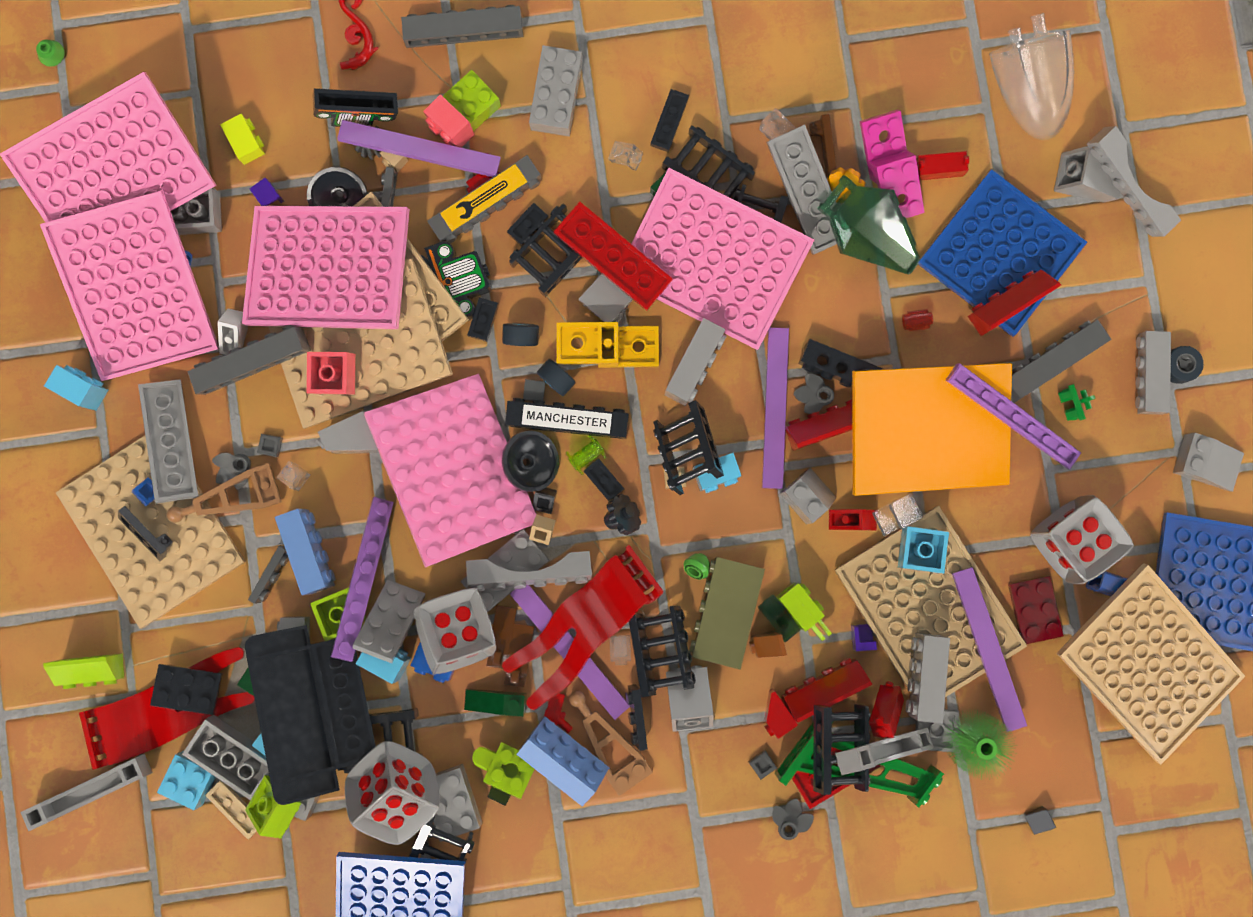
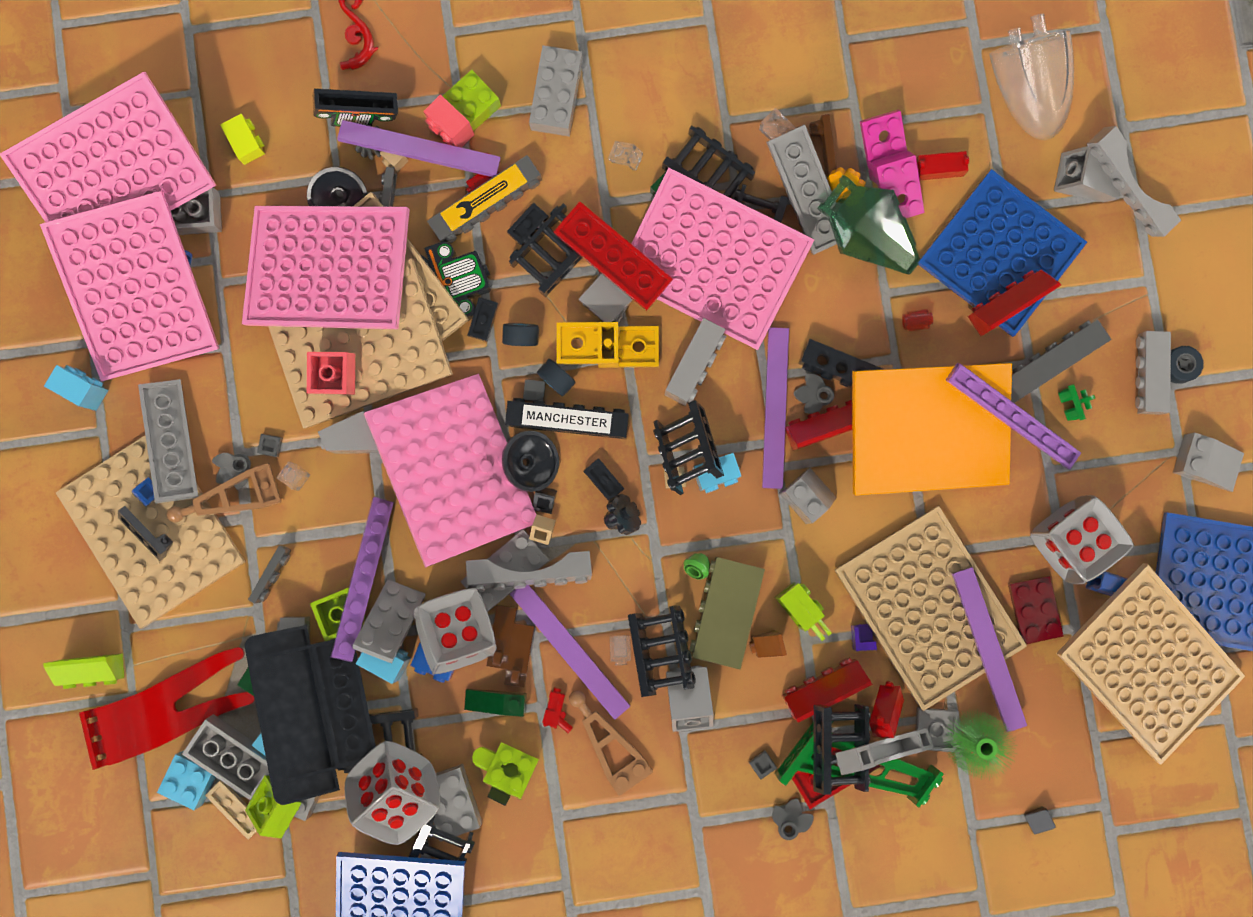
(50, 52): bright green cone -> none
(86, 792): light grey arch -> none
(186, 689): black plate -> none
(231, 331): white slope -> none
(249, 360): dark grey brick -> none
(265, 192): dark purple panel -> none
(305, 551): medium blue brick -> none
(462, 26): dark grey brick -> none
(563, 761): medium blue brick -> none
(586, 454): clear neon green hose -> none
(595, 614): red flag -> none
(636, 717): black plate -> none
(669, 120): black plate -> none
(777, 716): red slope -> none
(779, 617): clear green slope -> none
(852, 520): red slope -> none
(897, 514): clear piece -> none
(923, 549): medium azure brick -> none
(928, 677): light grey brick -> none

